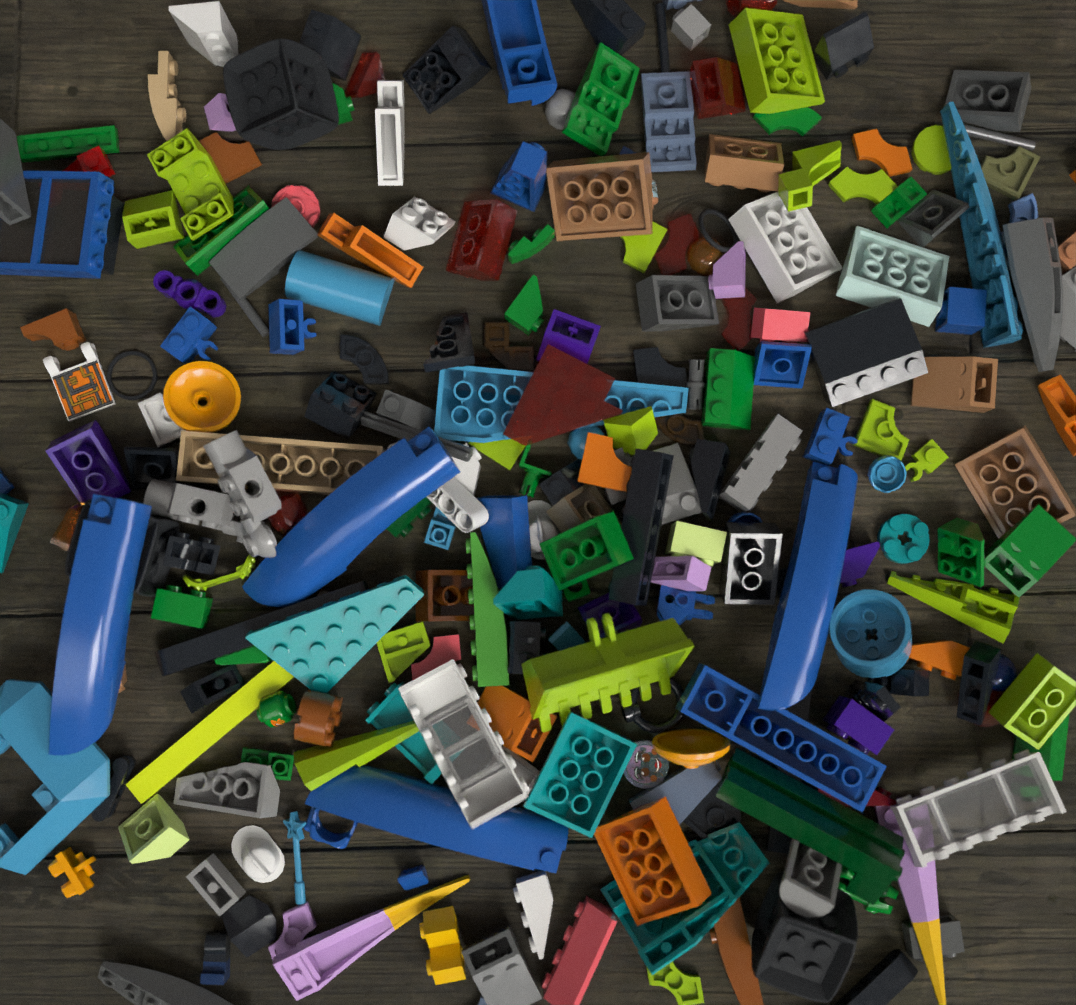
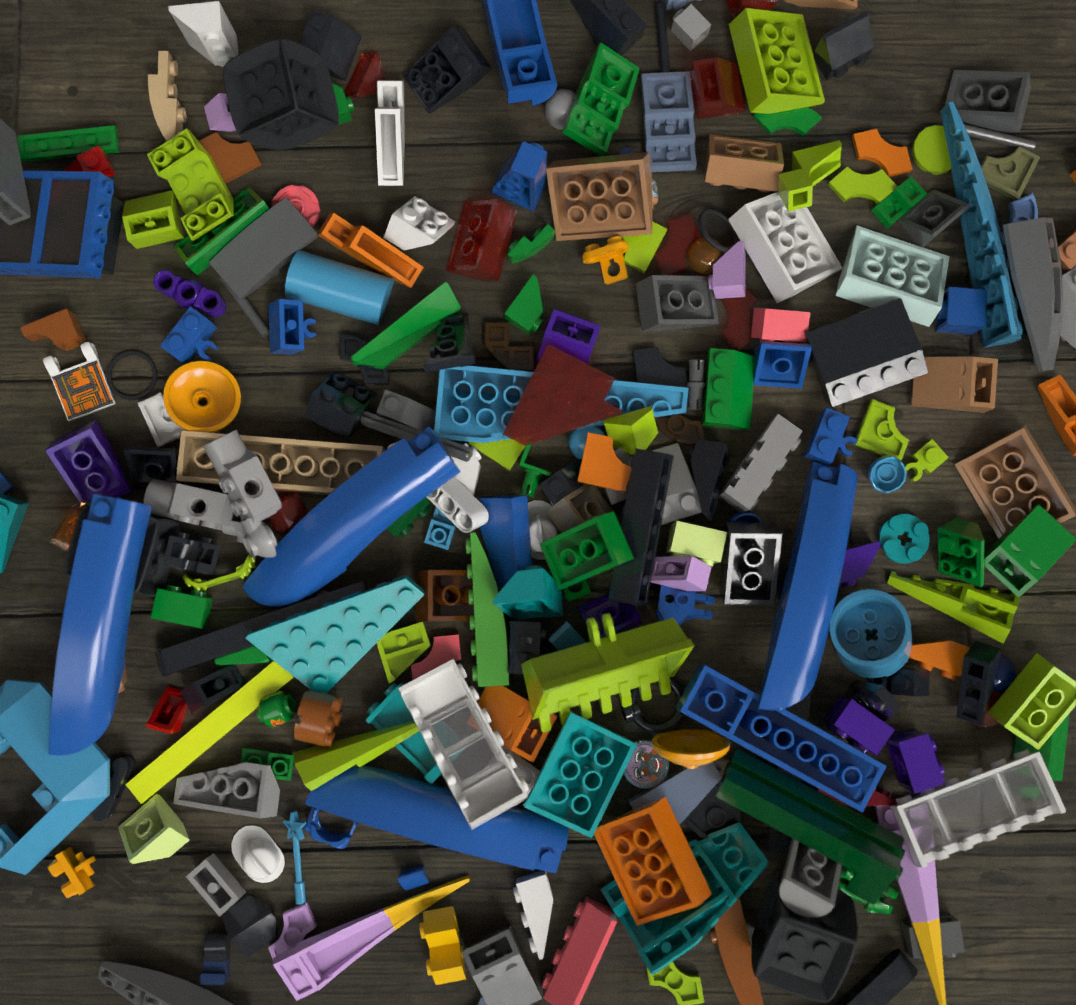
(169, 712): none -> red slope
(408, 329): none -> green wedge
(613, 250): none -> light orange bracket
(915, 760): none -> dark purple brick

